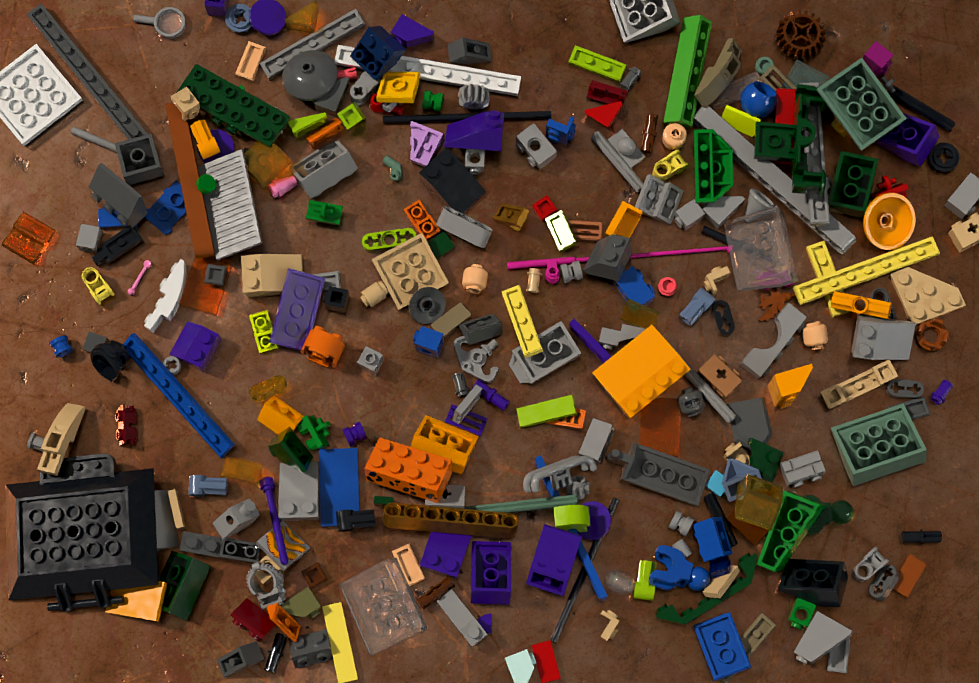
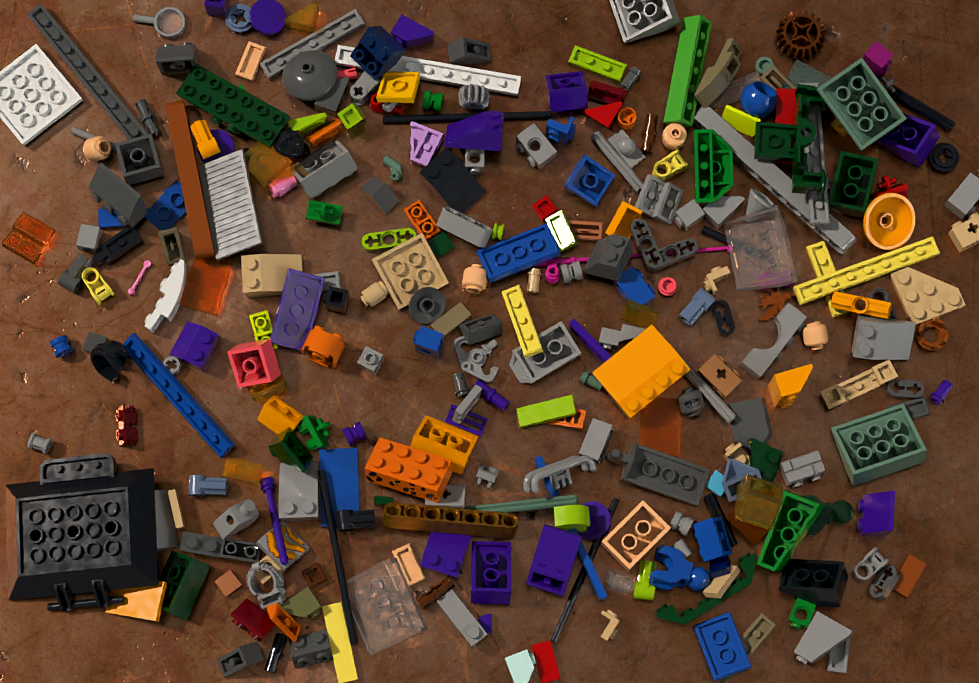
(58, 437): tan slope -> none
(72, 278): none -> dark grey piece
(97, 148): none -> light nougat head
(147, 117): none -> dark grey pin
(172, 245): none -> dark tan slope
(176, 58): none -> dark grey slope
(186, 103): tan bracket -> none
(206, 184): green tile -> none
(215, 275): dark grey tile -> none
(228, 583): none -> nougat tile
(254, 363): none -> coral slope
(291, 144): none -> black piece
(337, 557): none -> black piece
(380, 194): none -> dark grey slope
(488, 473): none -> light grey tile
(498, 231): none -> lime bush
(511, 216): pearl gold slope -> none
(518, 253): none -> blue tile
(567, 91): none -> dark purple slope
(579, 487): light grey gear -> none
(588, 180): none -> blue slope
(590, 380): none -> sand green pin
(628, 115): none -> orange wheel
(635, 535): none -> light nougat brick
(660, 254): none -> dark grey beam
(876, 514): none -> dark purple slope
(921, 536): black axle -> none

